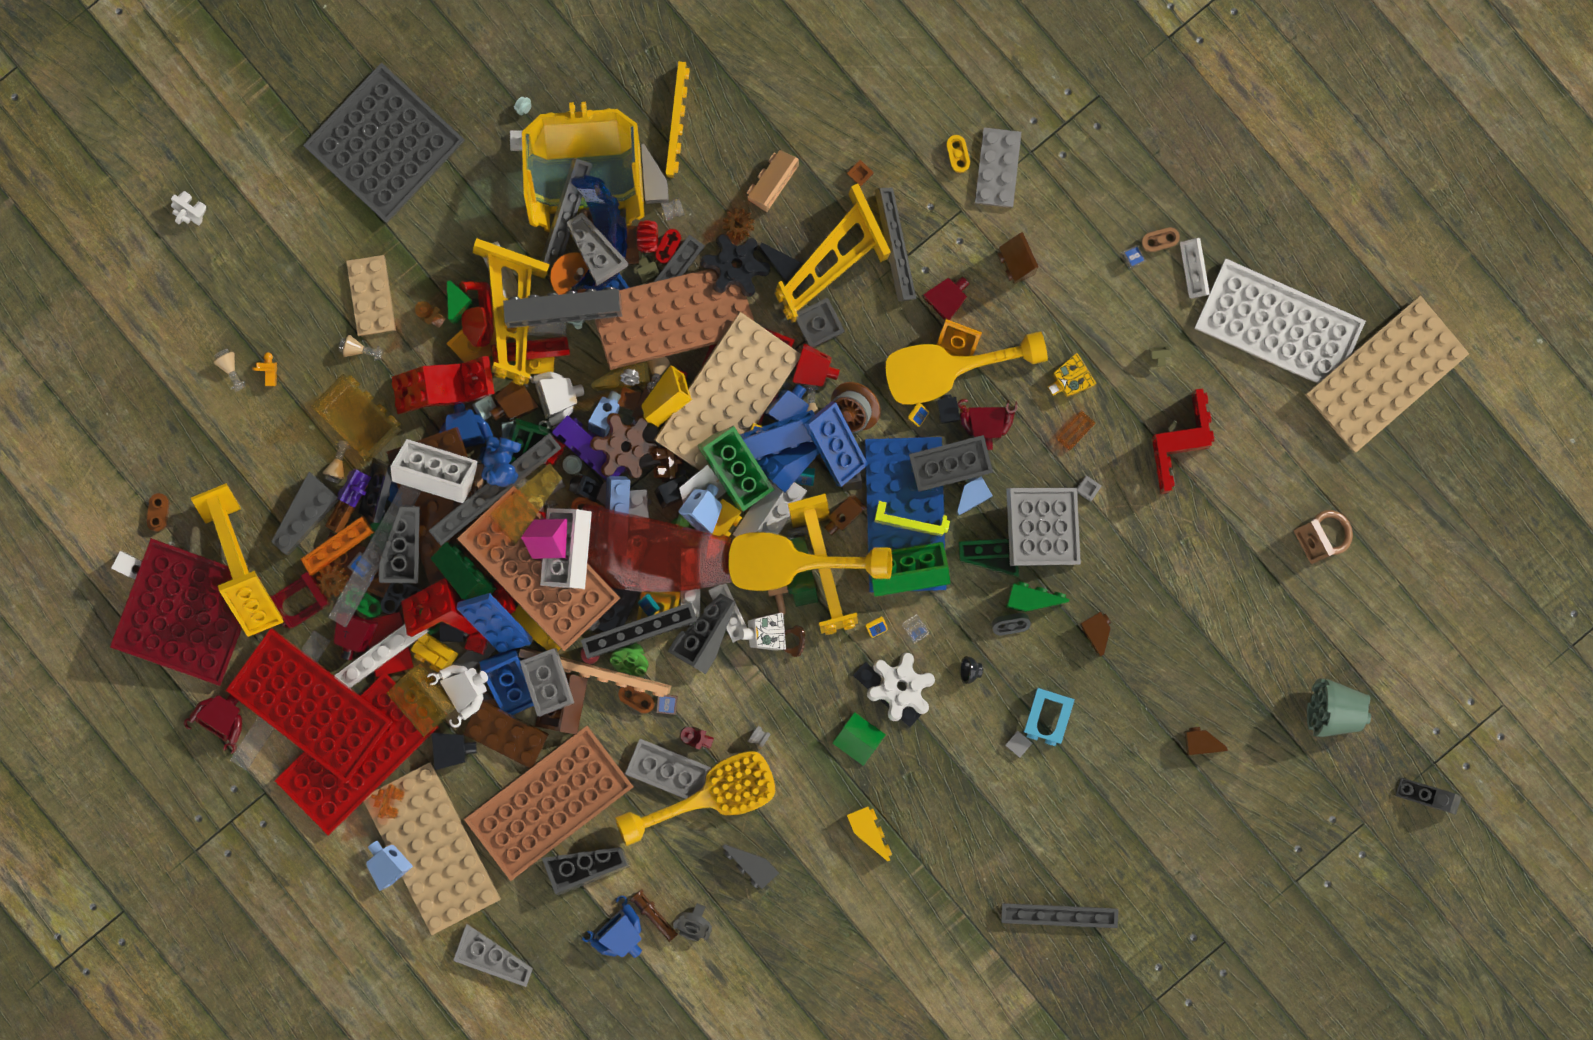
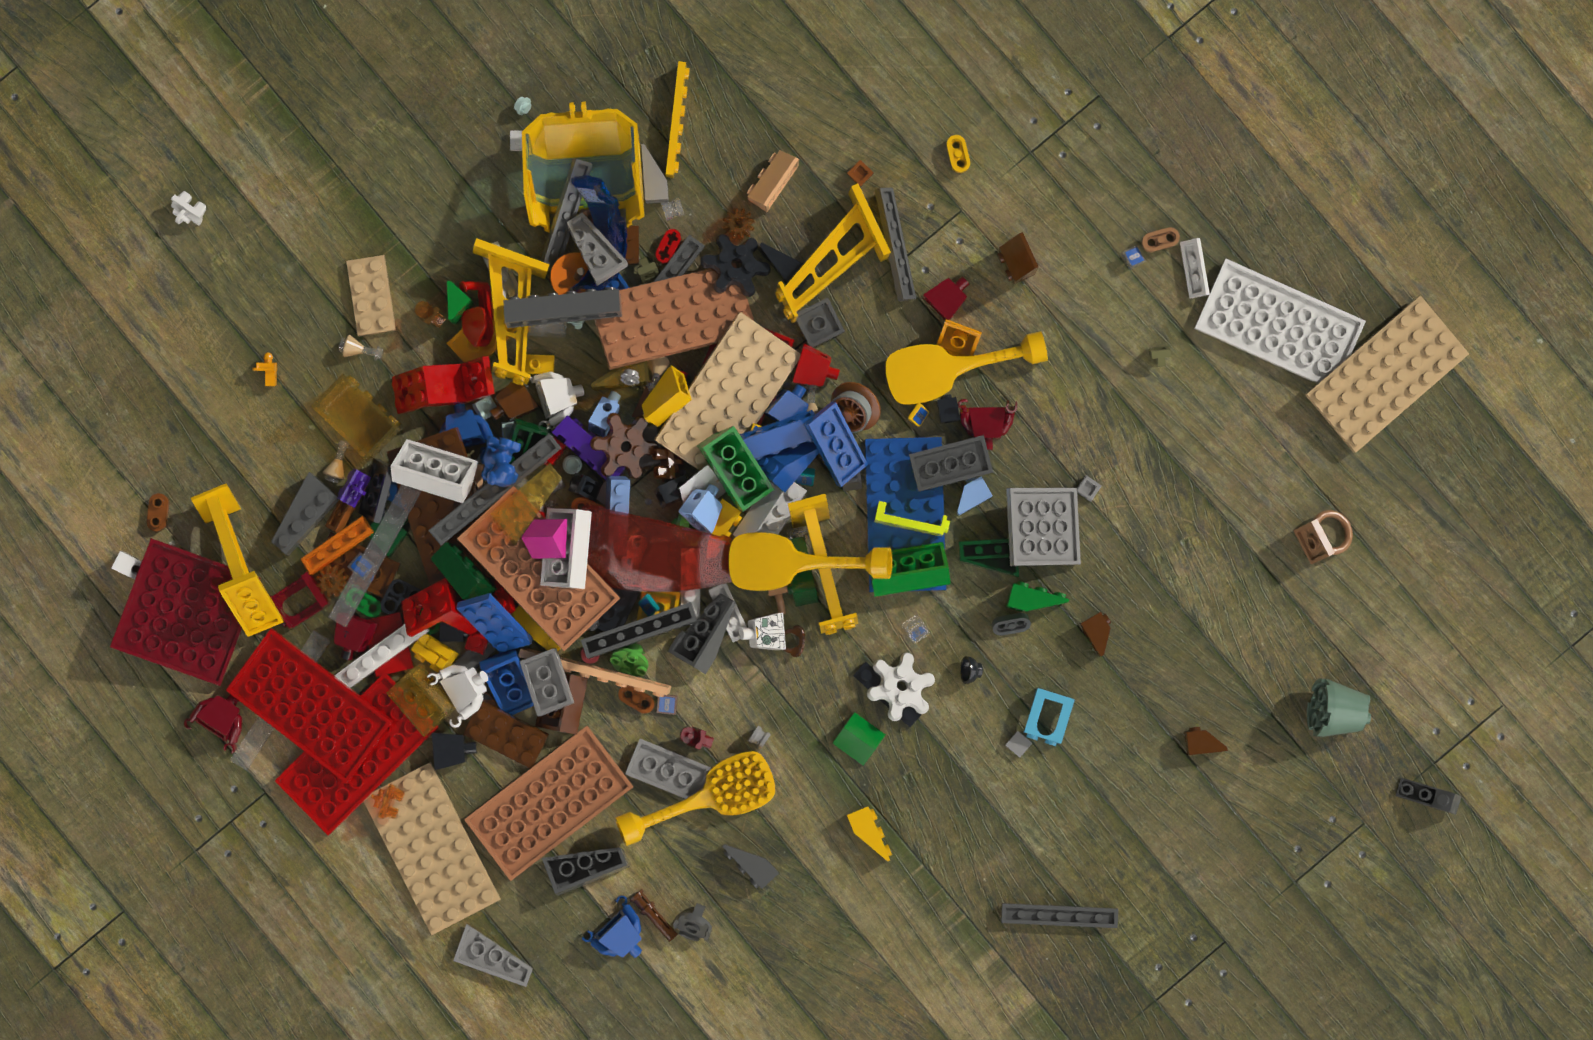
(226, 361): piece -> none
(384, 143): dark grey plate -> none
(386, 865): light blue torso -> none
(401, 551): dark grey wedge -> none
(536, 349): red plate -> none
(629, 399): dark orange tile -> none
(639, 503): light grey brick -> none
(647, 236): red gear -> none
(851, 508): reddish brown torso -> none
(876, 627): slope -> none
(998, 167): light grey plate -> none
(1071, 378): yellow torso -> none
(1086, 419): clear orange tile -> none
(1182, 441): red bracket -> none

